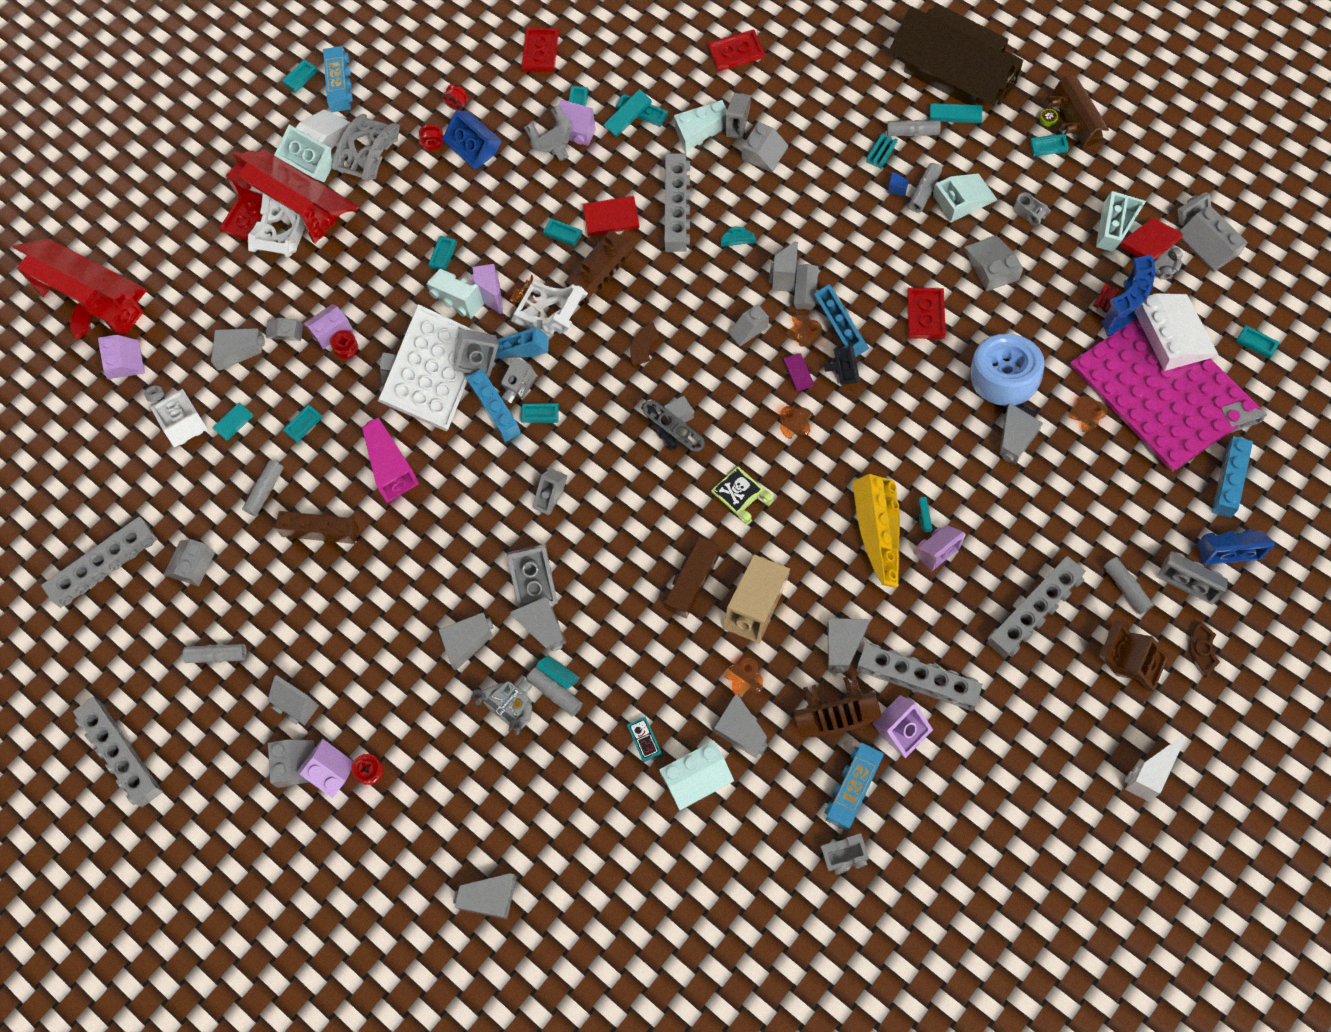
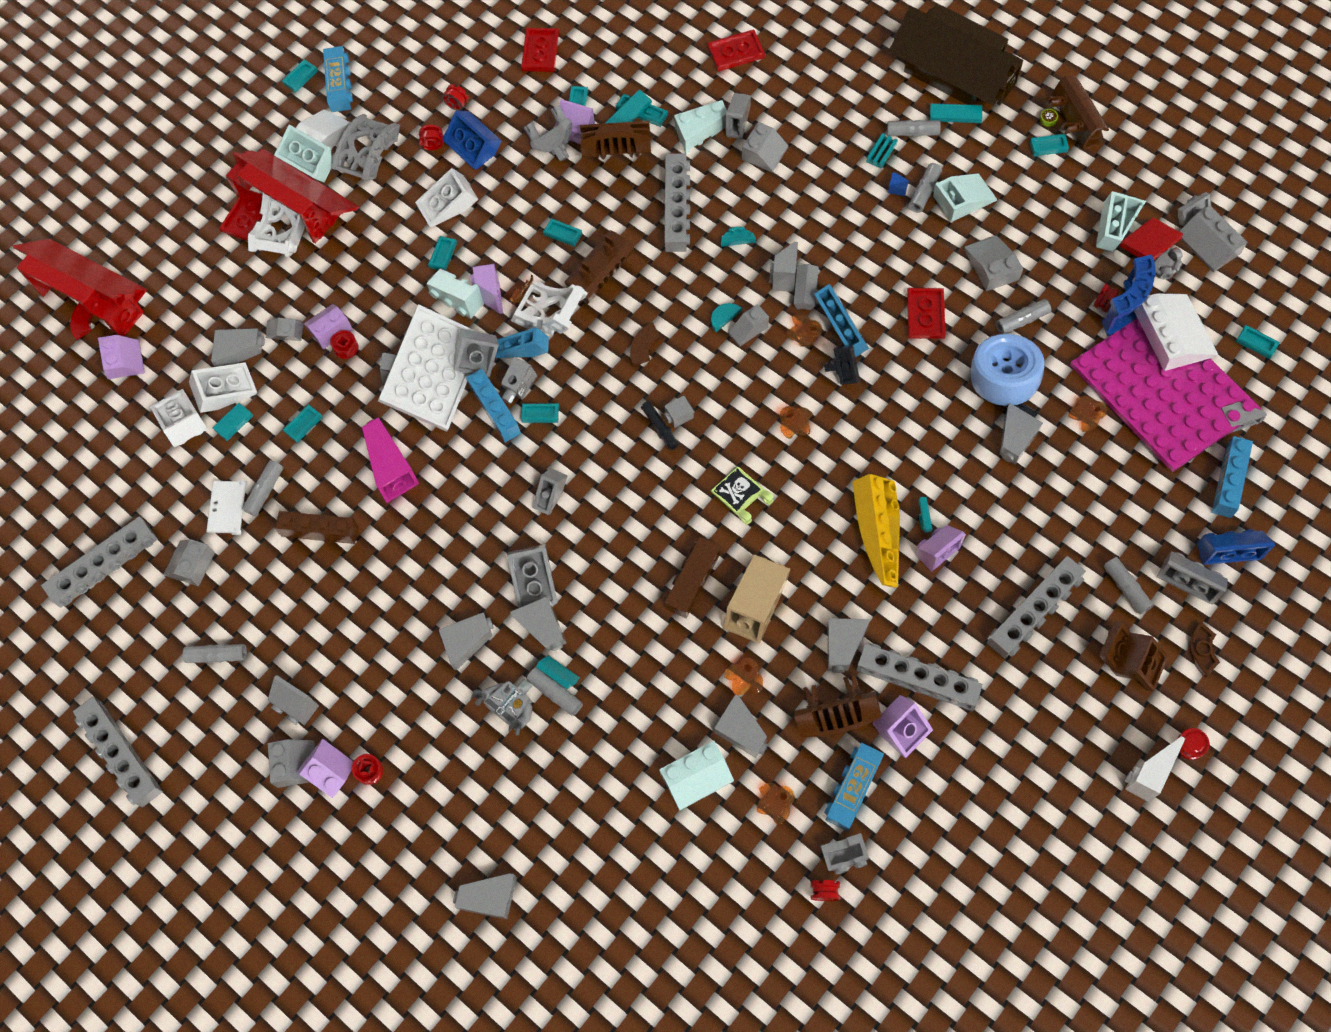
(154, 393): light grey tile -> none
(221, 386): none -> white slope
(227, 513): none -> white door
(446, 198): none -> white slope
(611, 214): red tile -> none
(615, 139): none -> reddish brown piece
(644, 739): tile -> none
(671, 428): dark grey beam -> none
(723, 315): none -> teal tile
(772, 802): none -> clear orange plate
(798, 372): magenta tile -> none
(825, 890): none -> red wheel
(1023, 316): none -> light grey axle
(1031, 209): light grey piece -> none
(1195, 743): none -> red wheel

